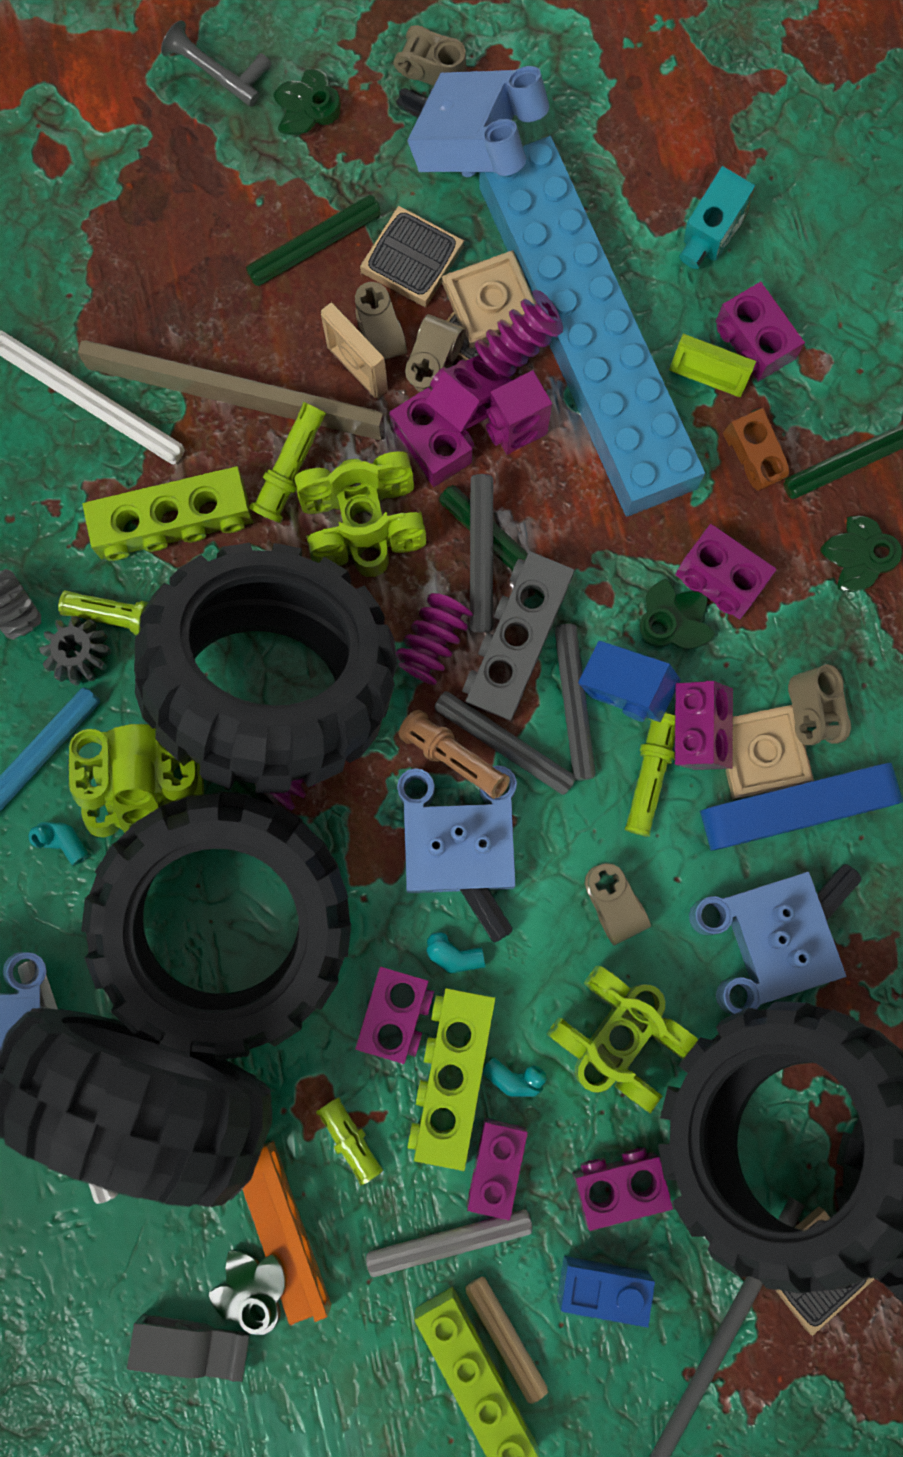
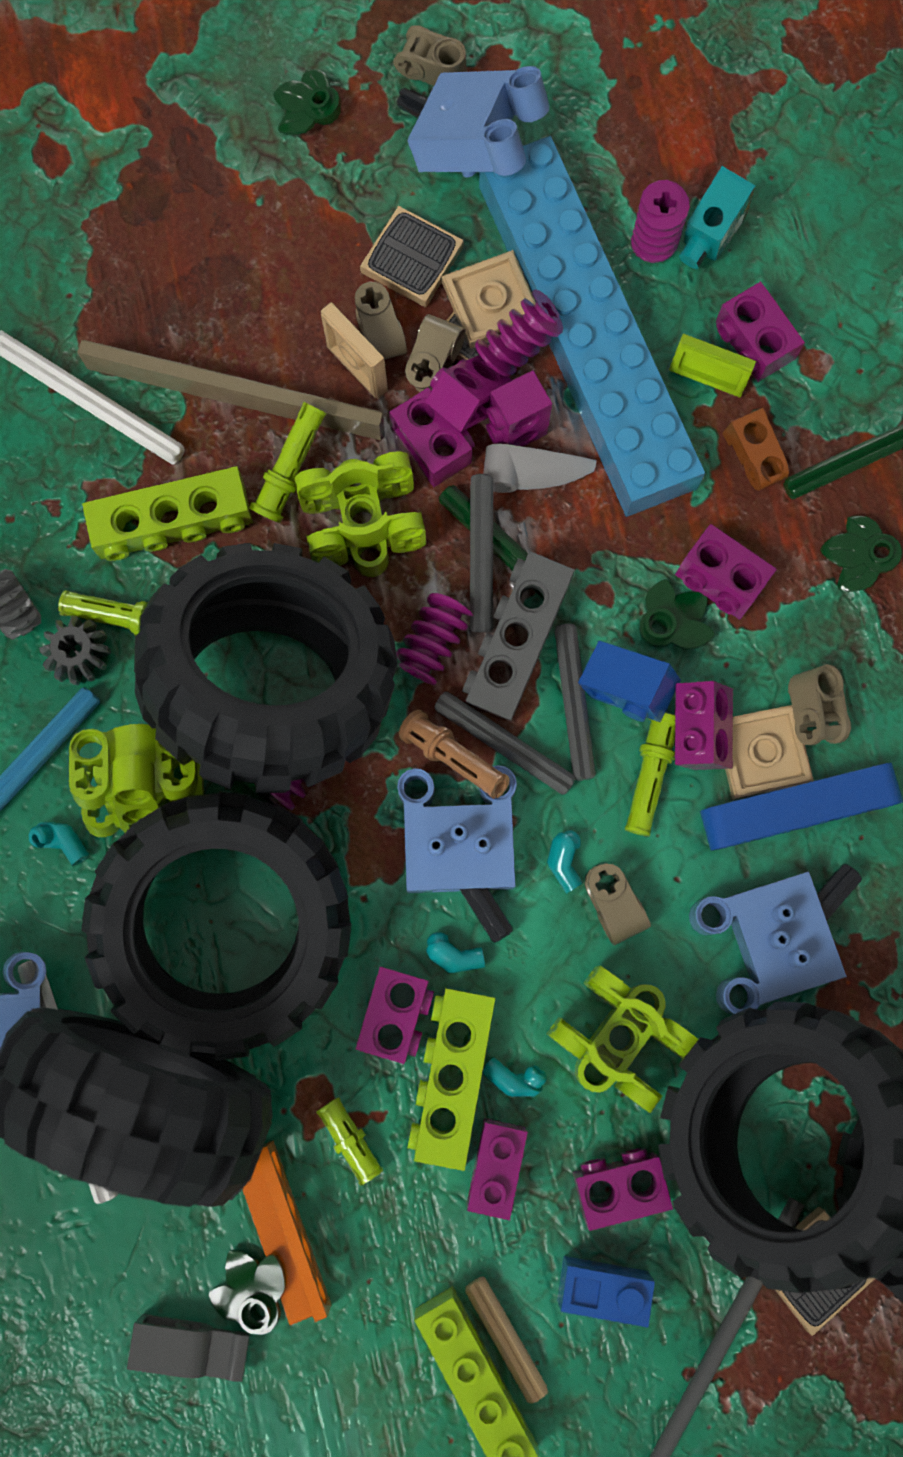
(178, 42): dark grey piece -> none
(313, 240): dark green axle -> none
(448, 1243): light grey axle -> none
(532, 468): none -> light grey piece
(561, 858): none -> teal arm
(659, 221): none -> magenta piece

